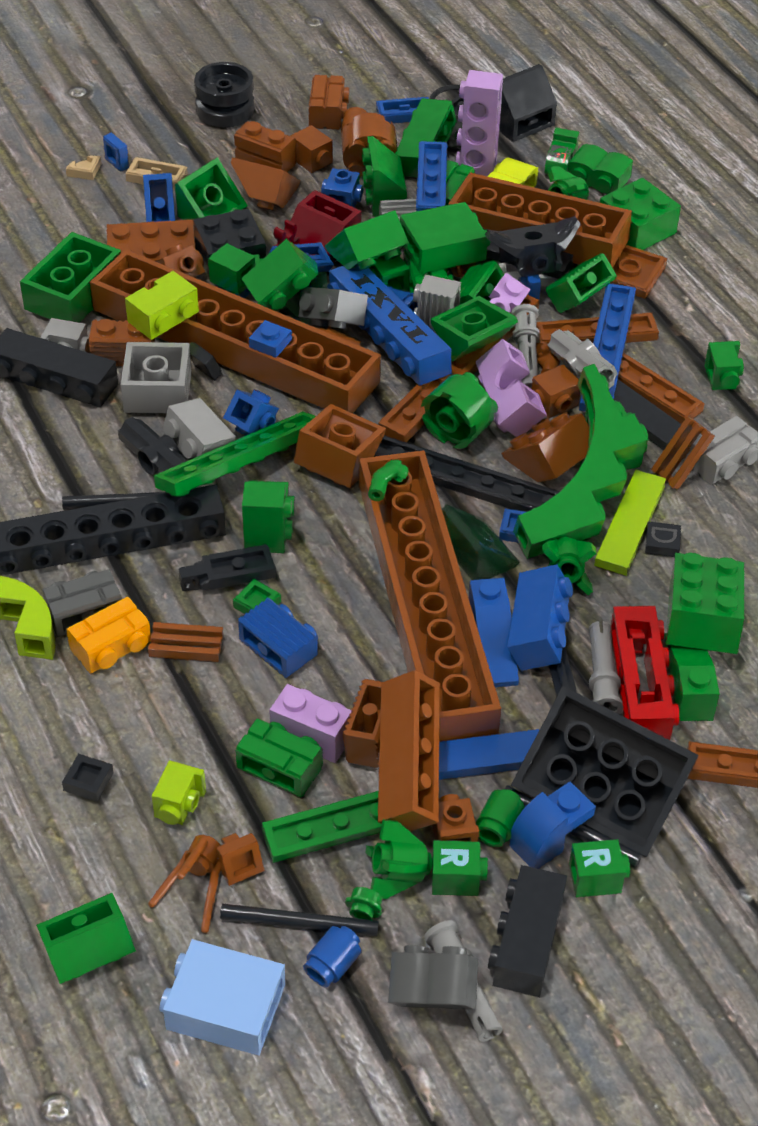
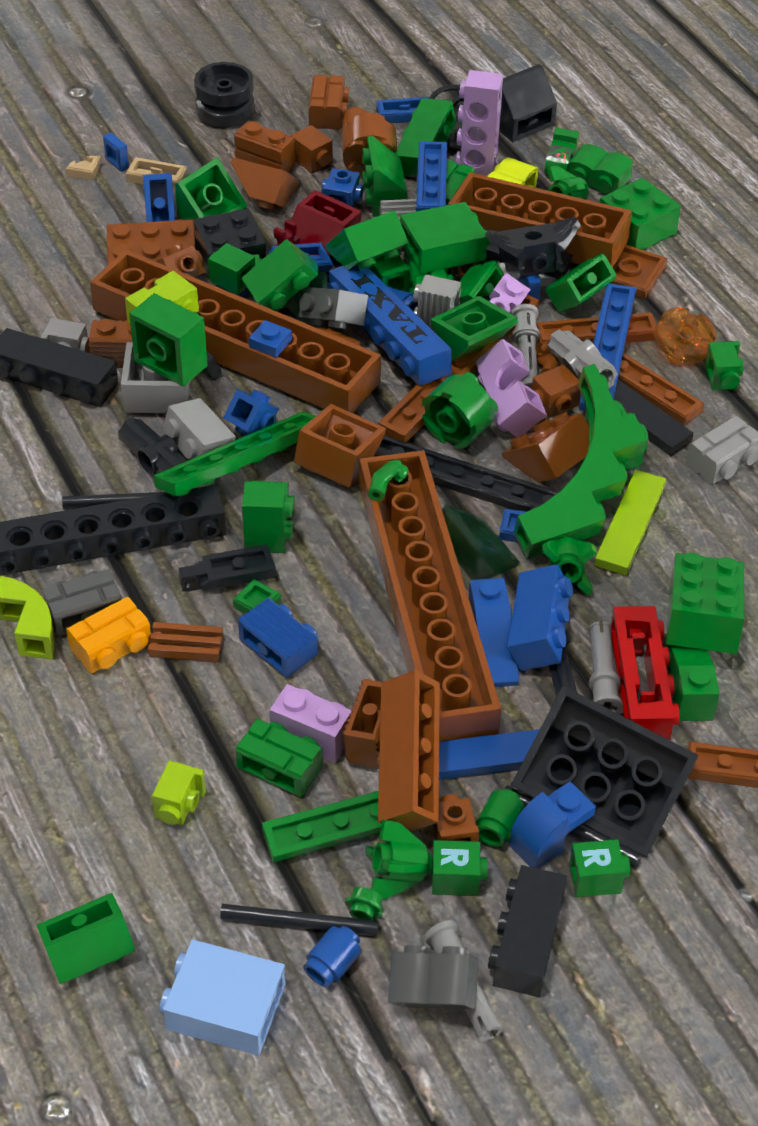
(61, 281): green brick -> none
(87, 777): black plate -> none
(168, 339): none -> green brick
(198, 860): dark orange plant -> none
(239, 857): dark orange tile -> none
(663, 539): black tile -> none
(674, 344): none -> clear orange plate
(679, 448): dark orange tile -> none

